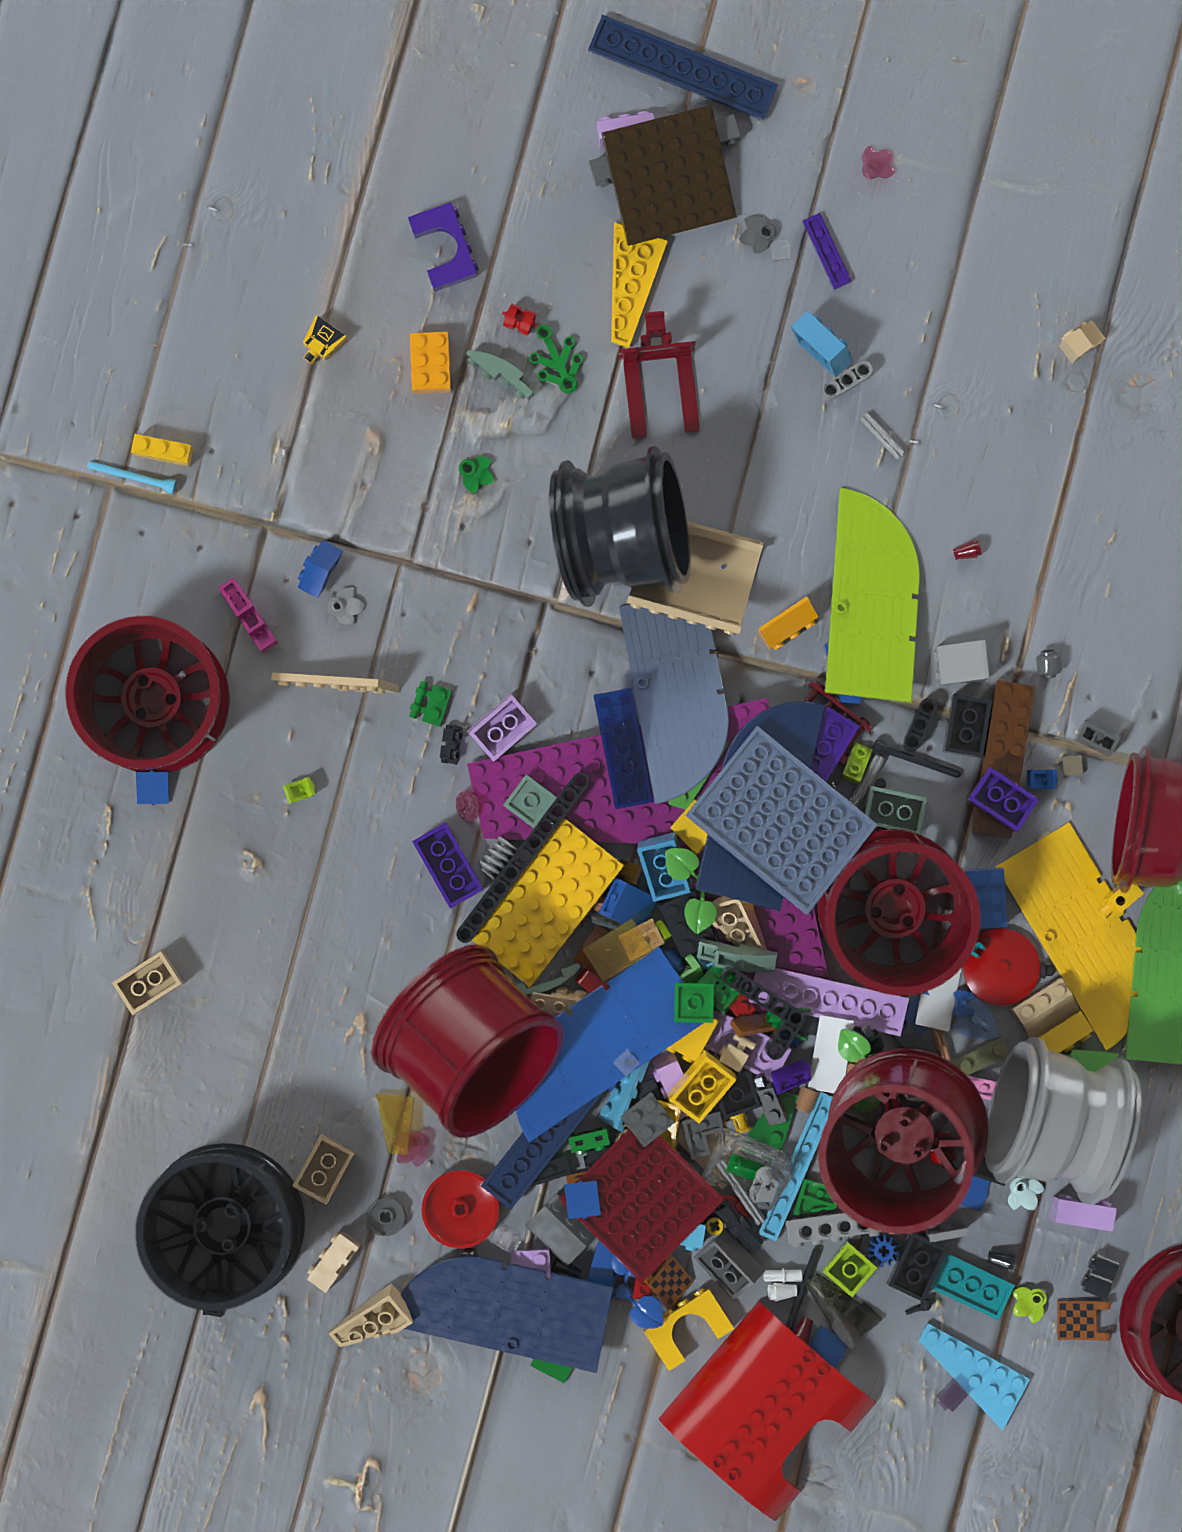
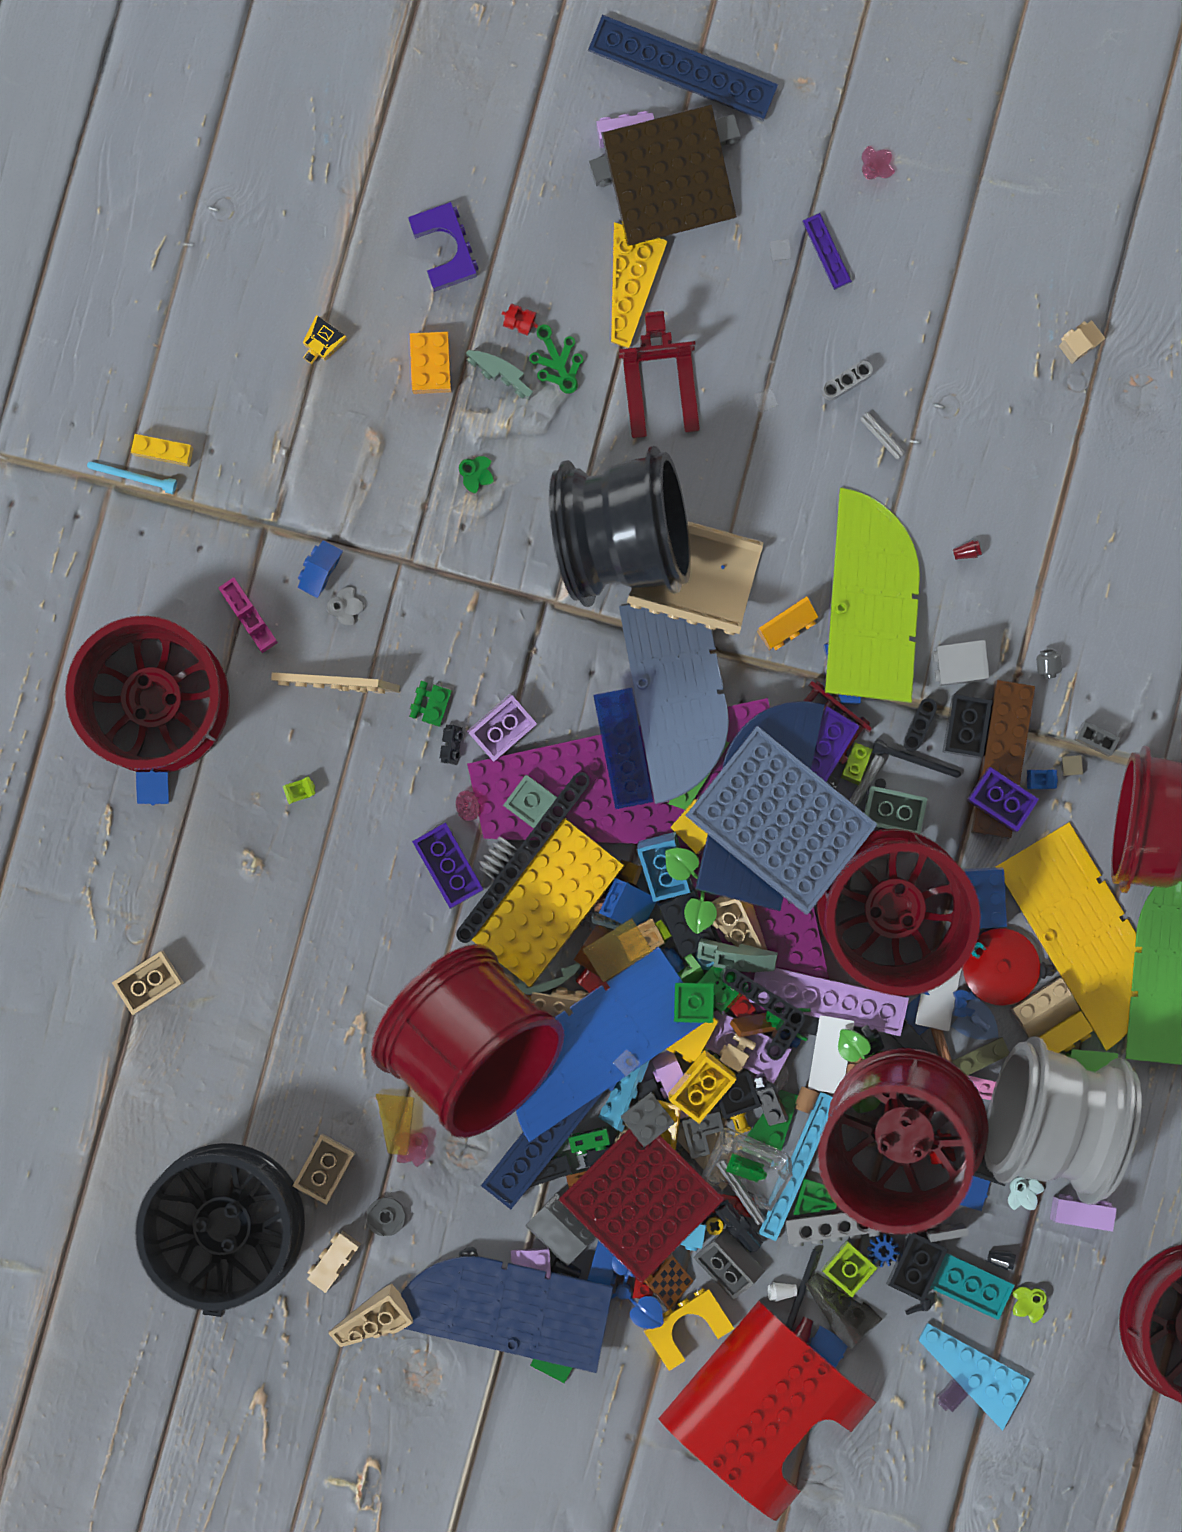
(459, 1209): red dish -> none
(506, 1237): clear brick -> none
(582, 1199): blue piece -> none
(754, 233): dark grey plate -> none
(763, 1186): light grey piece -> none
(783, 1275): white axle -> none
(791, 1076): dark purple slope -> none
(822, 343): dark azure brick -> none
(1079, 1320): dark orange flag -> none
(1100, 1276): black brick -> none
(1124, 900): yellow torso -> none

